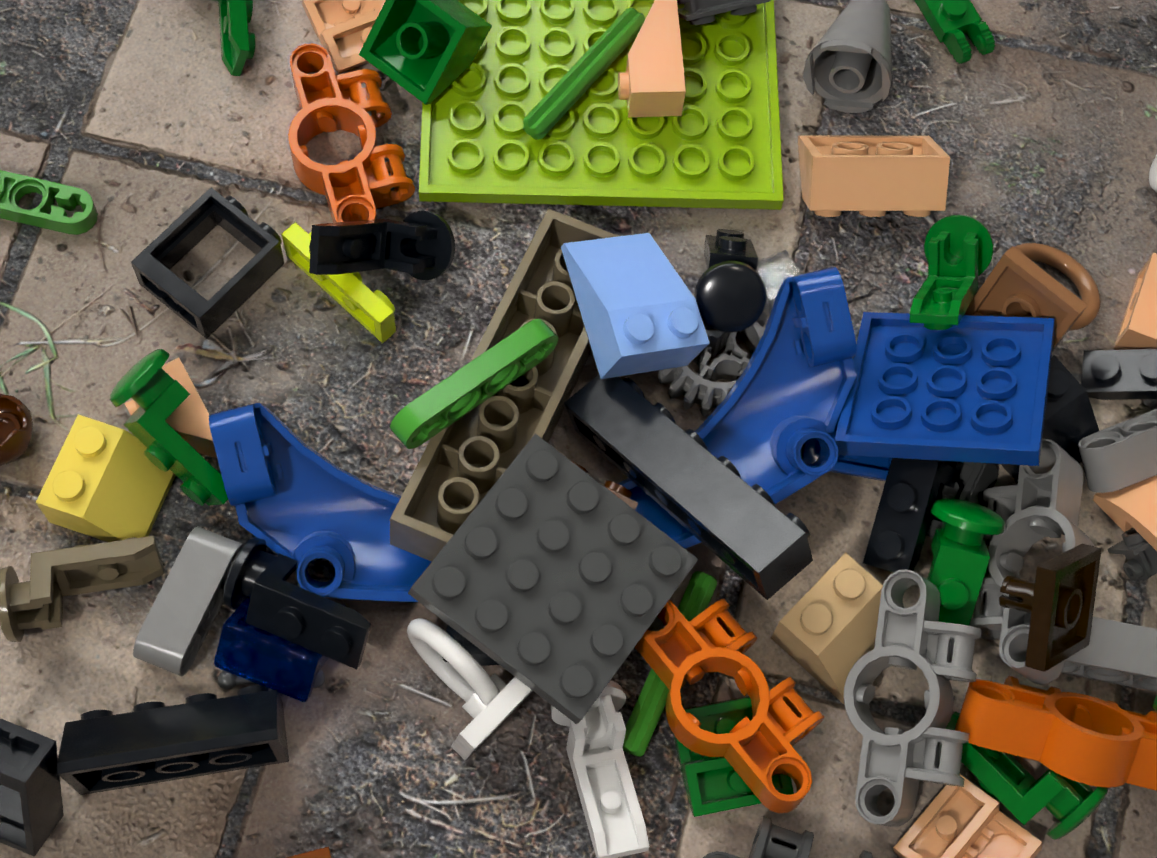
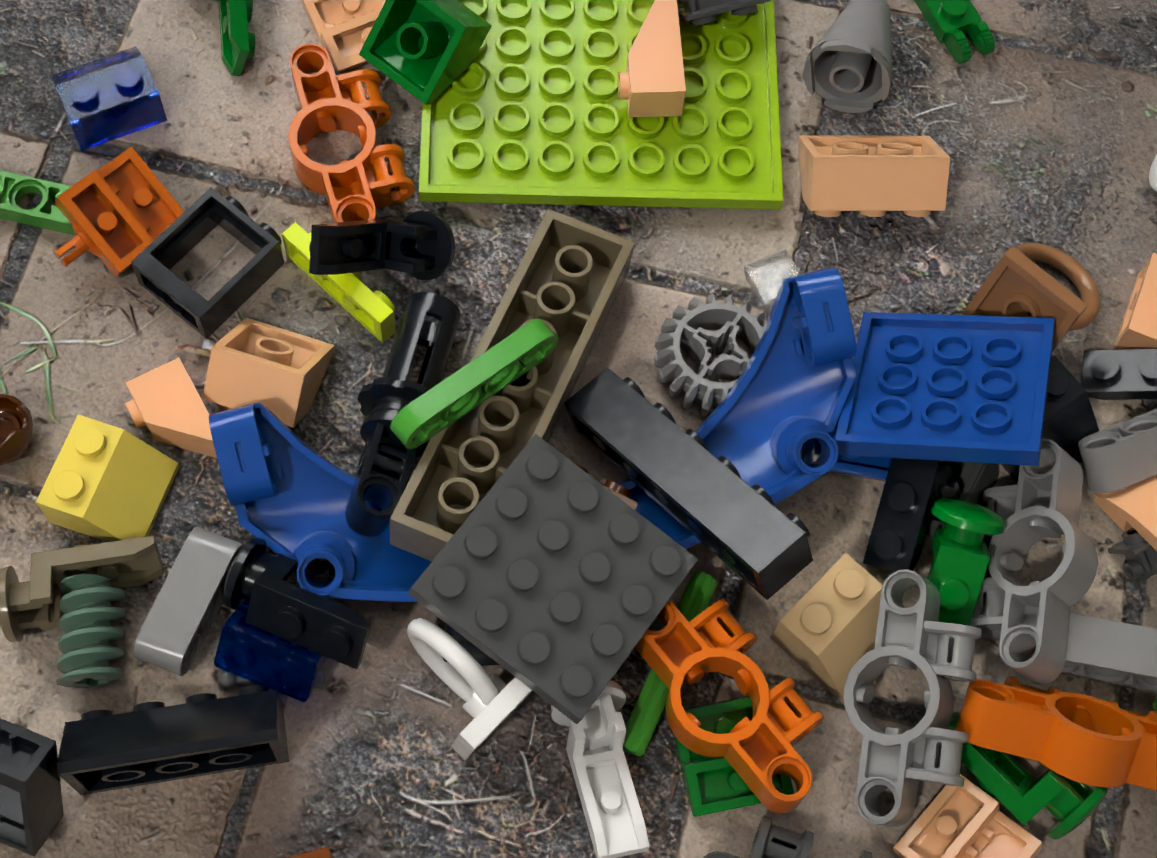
(89, 631): none -> sand green piece
(109, 97): none -> clear blue slope
(116, 212): none -> orange plate
(158, 399): green piece -> none
(266, 368): none -> light nougat slope
(385, 461): none -> black piece
(583, 74): bright green axle -> none
(633, 305): light blue slope -> none
(731, 289): black piece -> none
(956, 254): green piece -> none
(1058, 604): dark brown tile -> none

